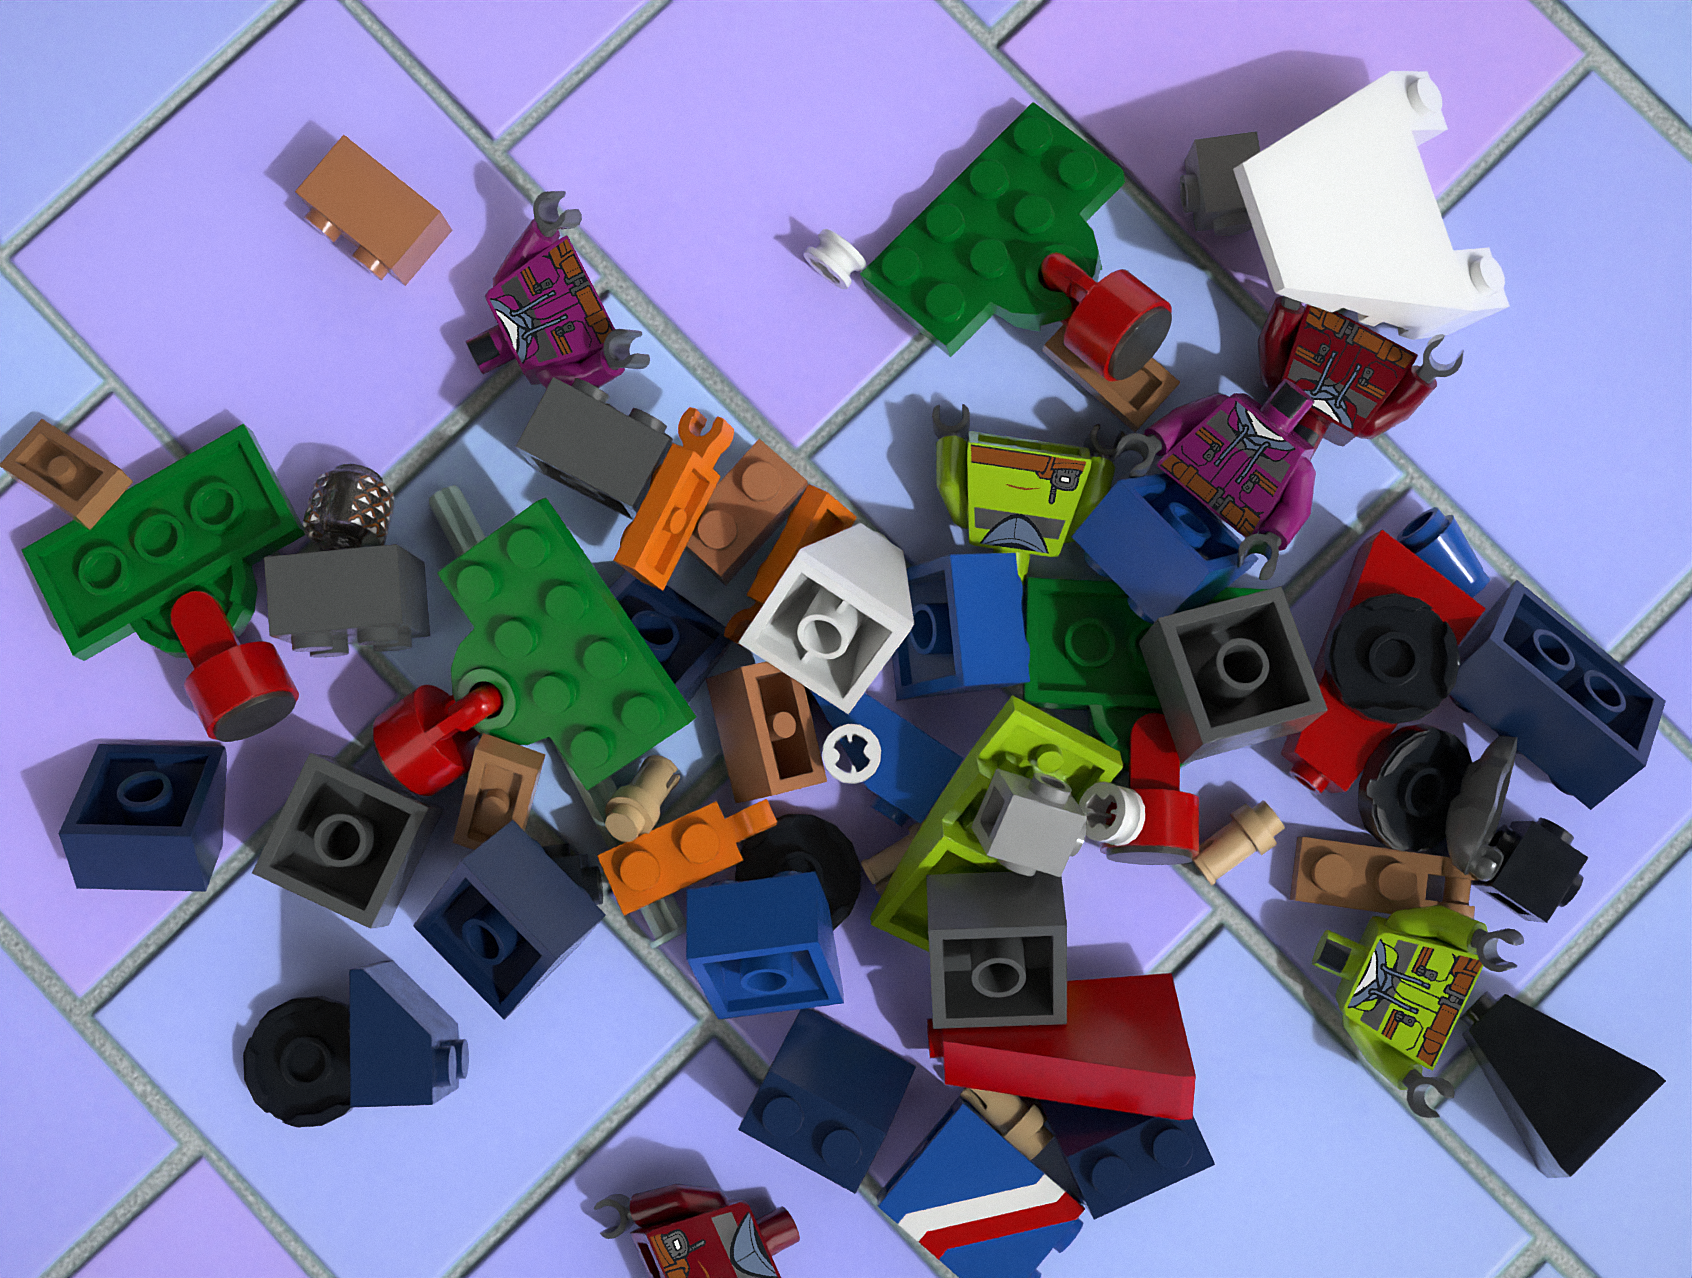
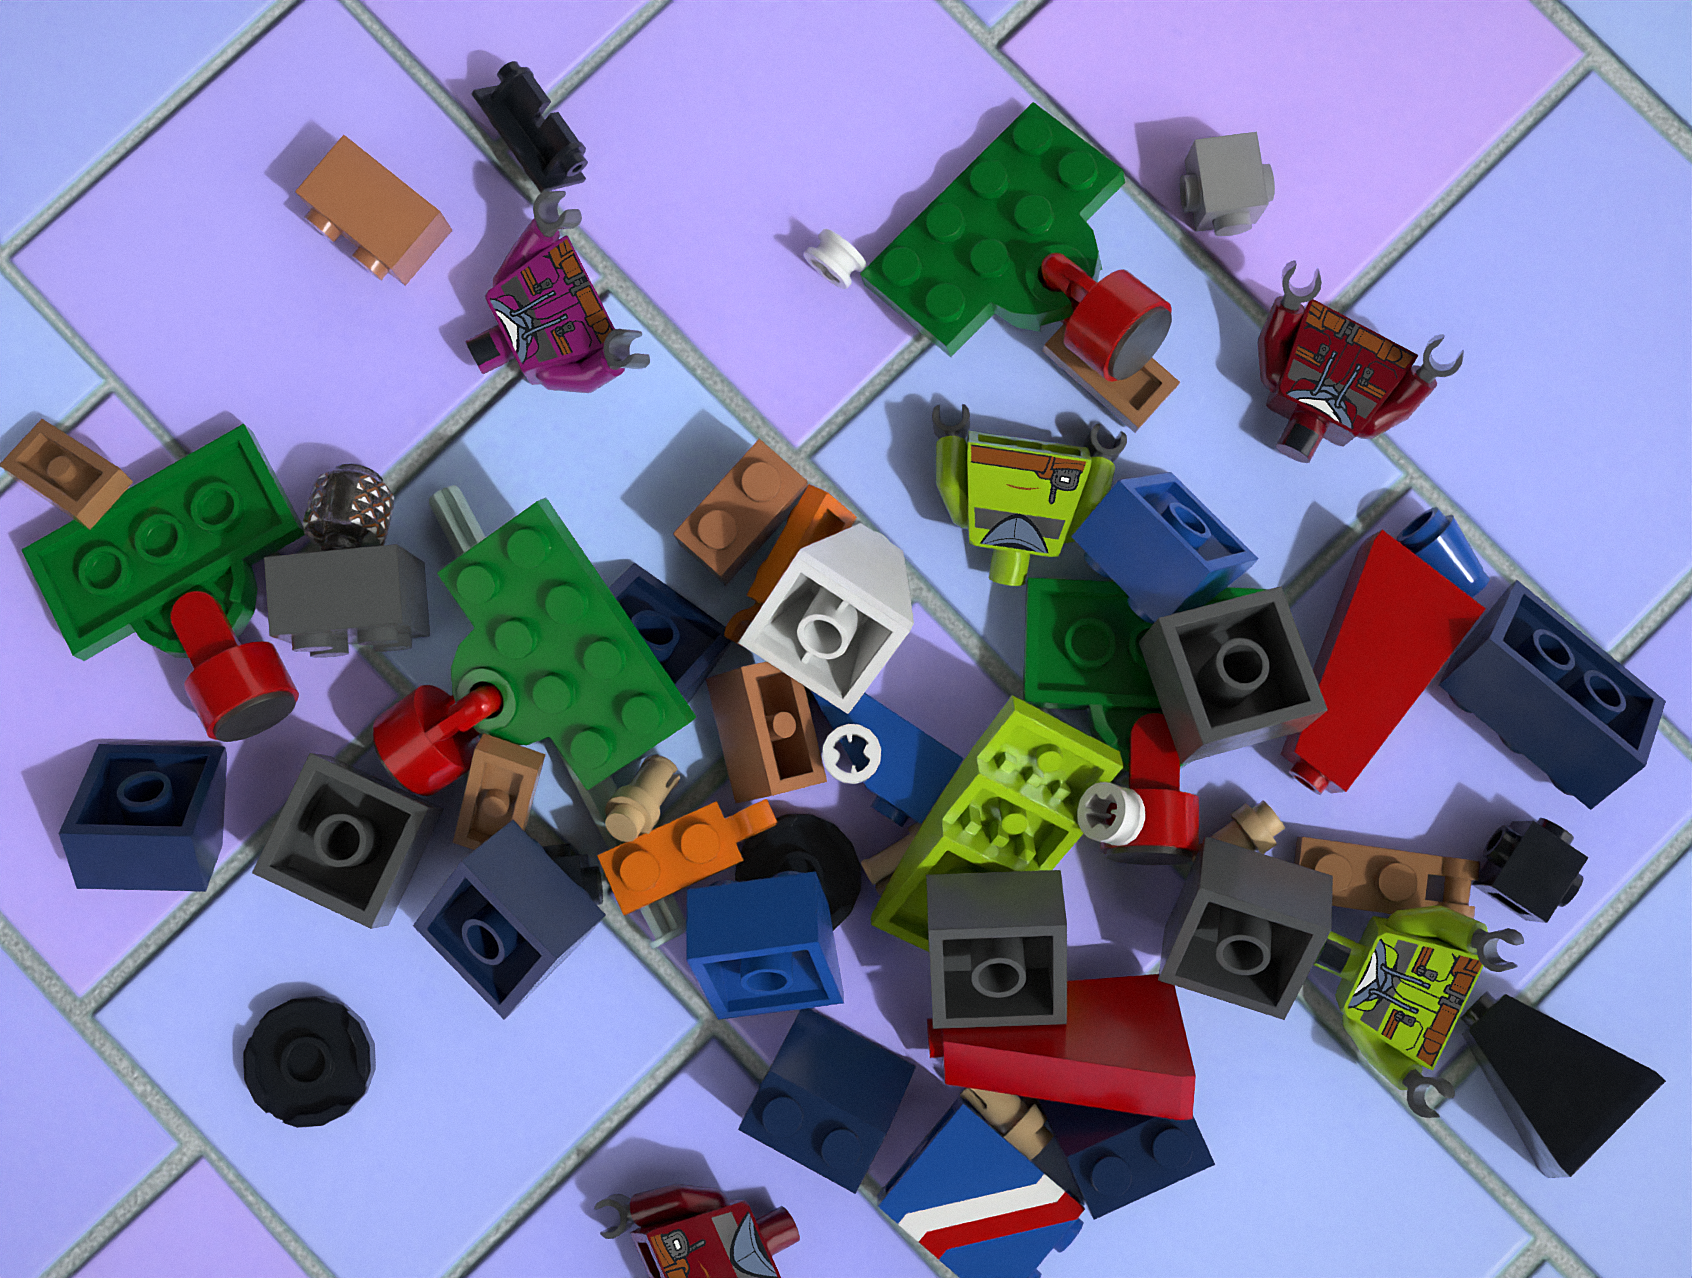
(400, 1041): dark blue slope -> none
(542, 146): none -> black hinge
(594, 445): dark grey brick -> none
(674, 501): orange plate -> none
(964, 627): blue slope -> none
(1030, 823): light grey brick -> none
(1238, 463): torso -> none
(1246, 928): none -> dark grey brick
(1355, 218): white wedge -> none
(1391, 659): black tile -> none
(1411, 785): black tile -> none
(1478, 809): dark grey arm -> none

